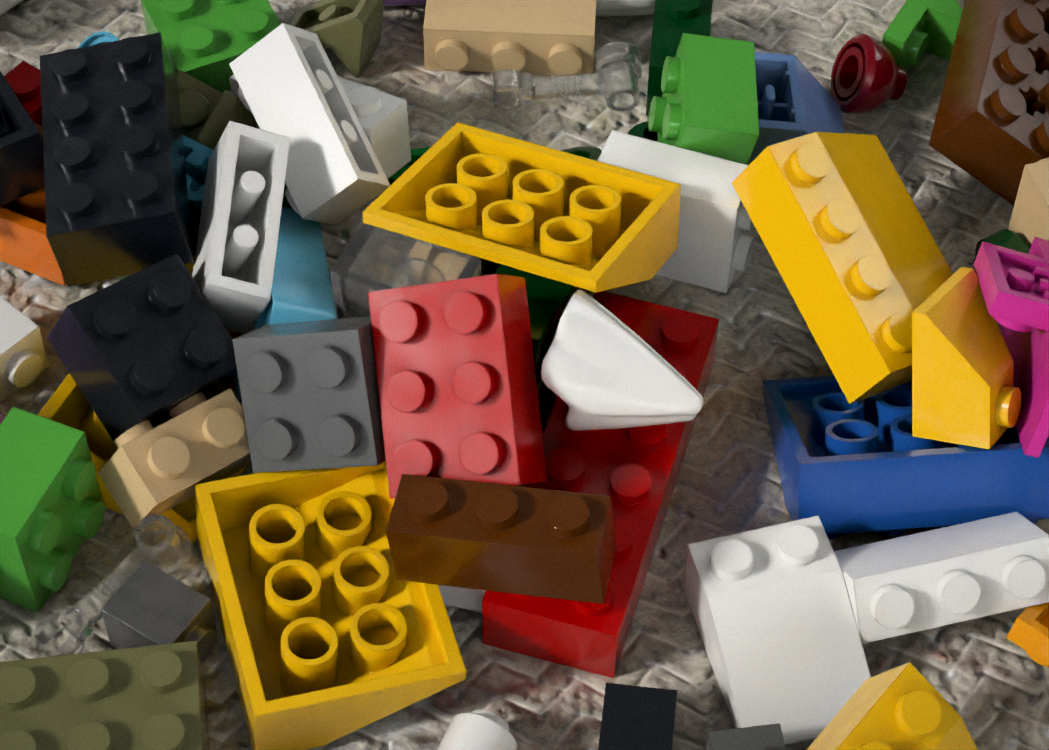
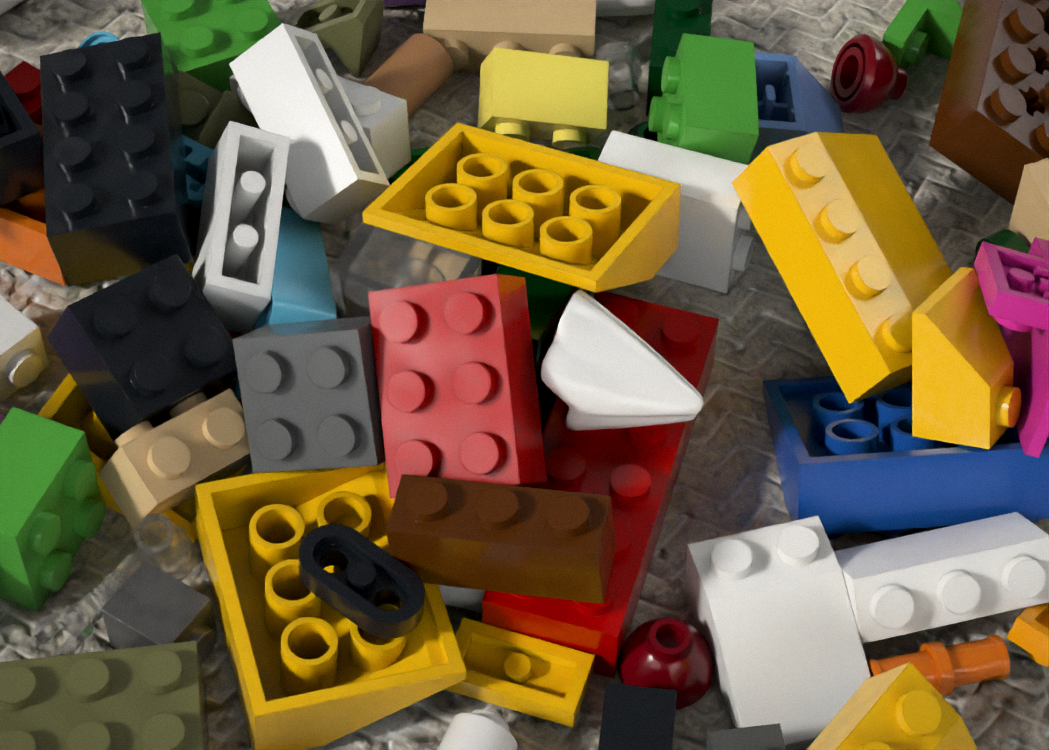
(368, 580): none -> black plate
(414, 71): none -> medium nougat brick
(522, 672): none -> yellow plate
(543, 97): none -> light yellow brick
(668, 656): none -> dark red brick
(953, 664): none -> orange pin

